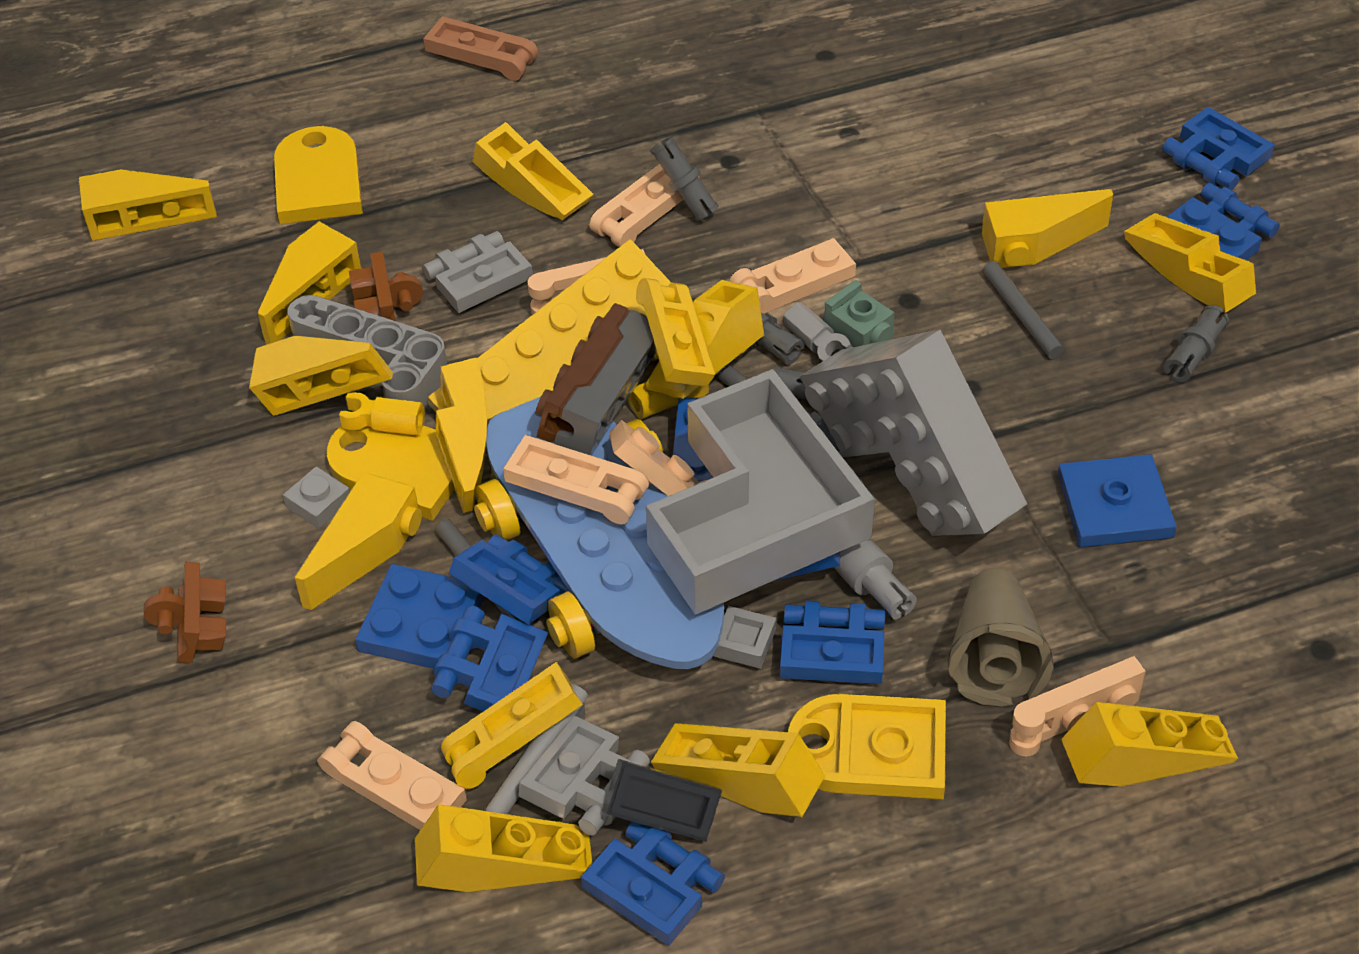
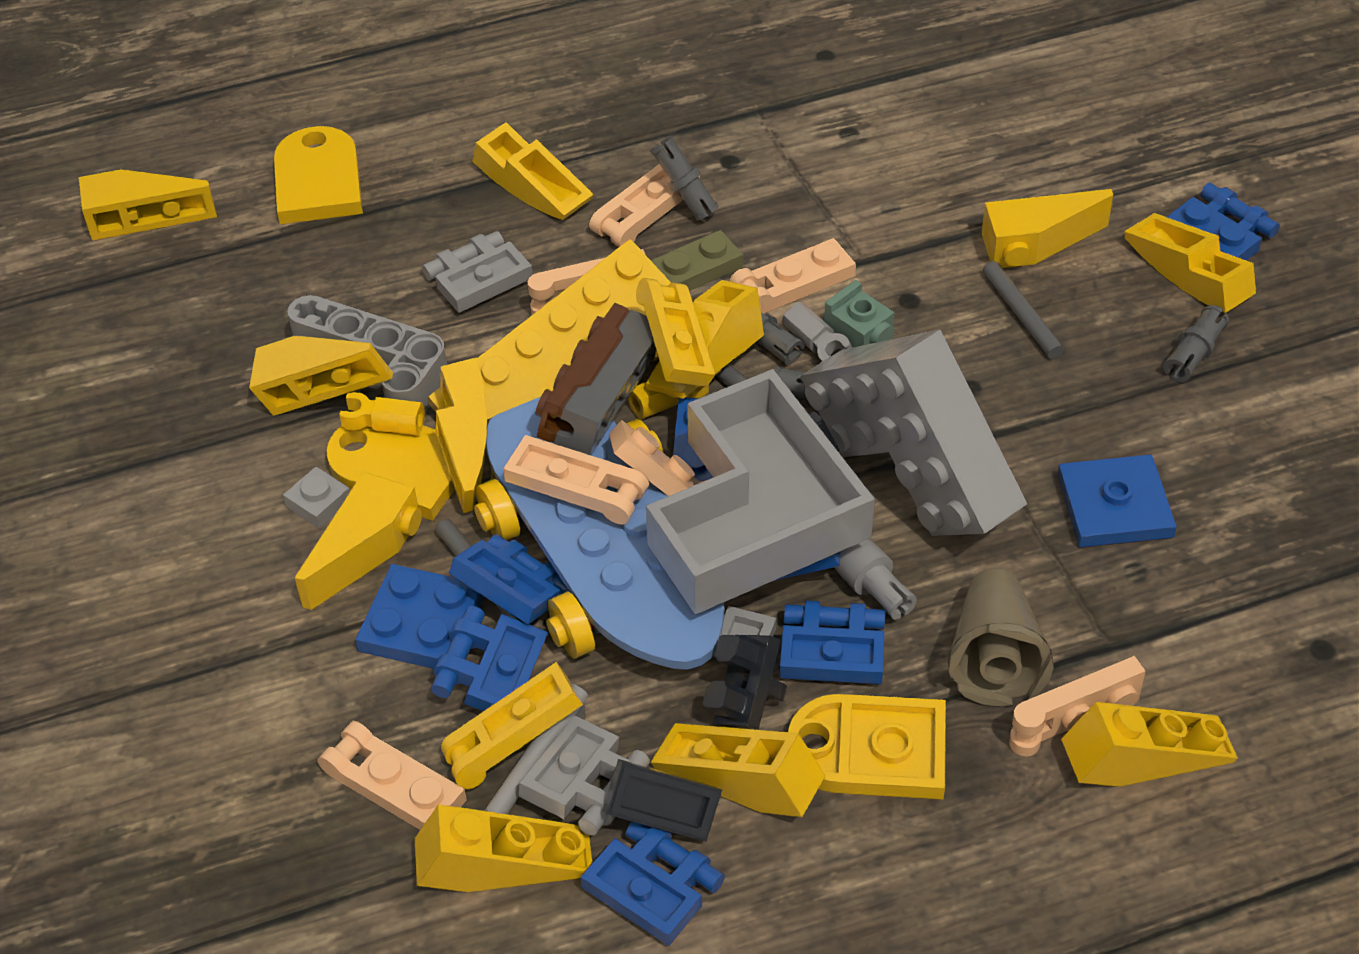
(184, 609): dark orange hips -> none
(313, 266): yellow slope -> none
(400, 291): dark orange hips -> none
(481, 47): nougat plate -> none
(701, 261): none -> olive plate
(741, 698): none -> black hips
(1225, 141): blue plate -> none

